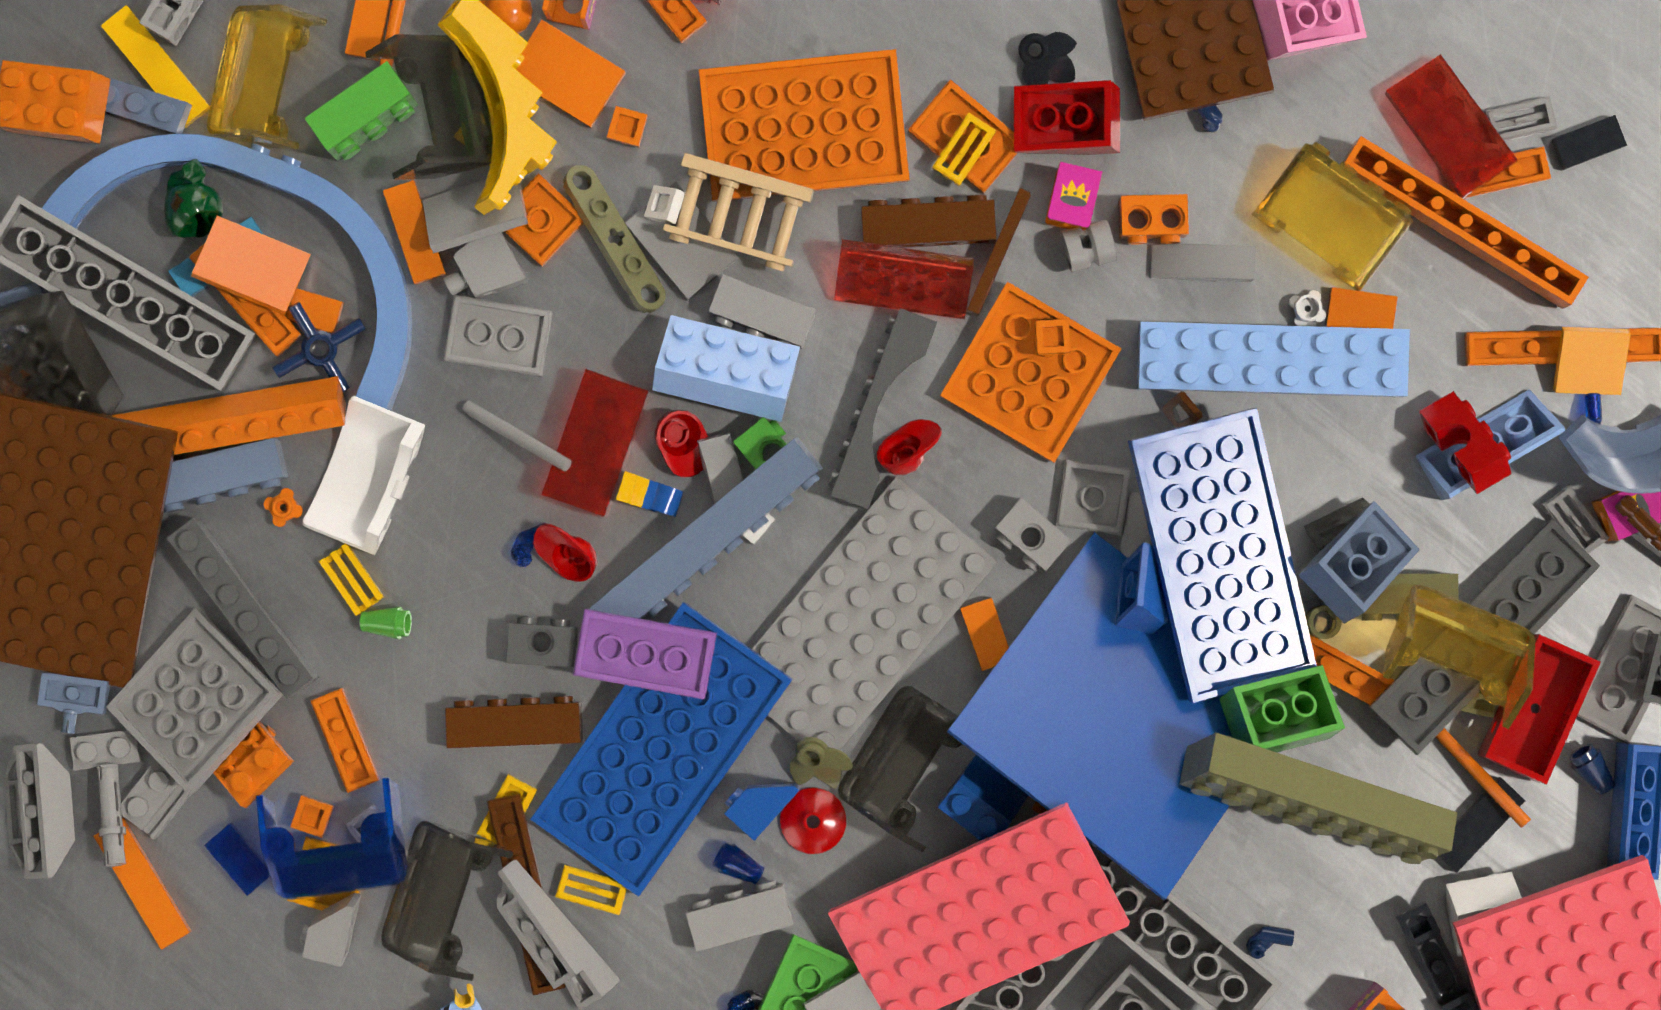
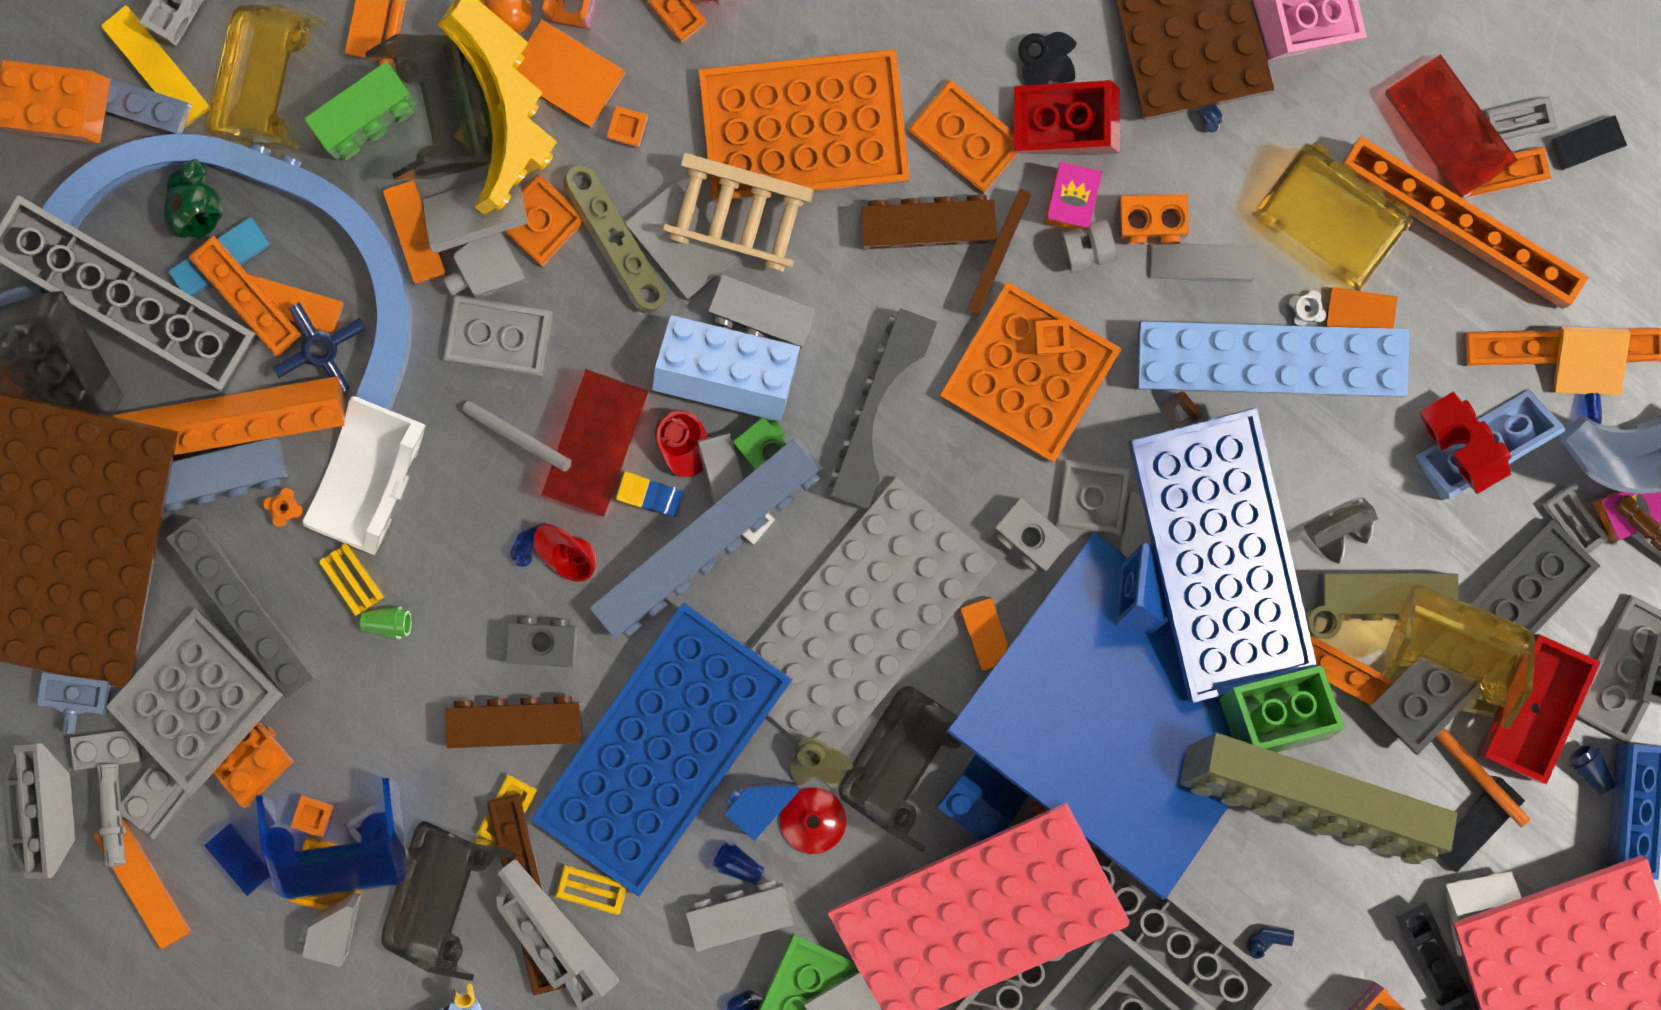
(250, 265): orange tile -> none
(345, 740): orange tile -> none
(644, 654): medium lavender tile -> none
(664, 204): white plate -> none
(903, 279): clear red plate -> none
(906, 447): red cap -> none
(948, 172): yellow tile -> none
(1359, 563): sand blue slope -> none

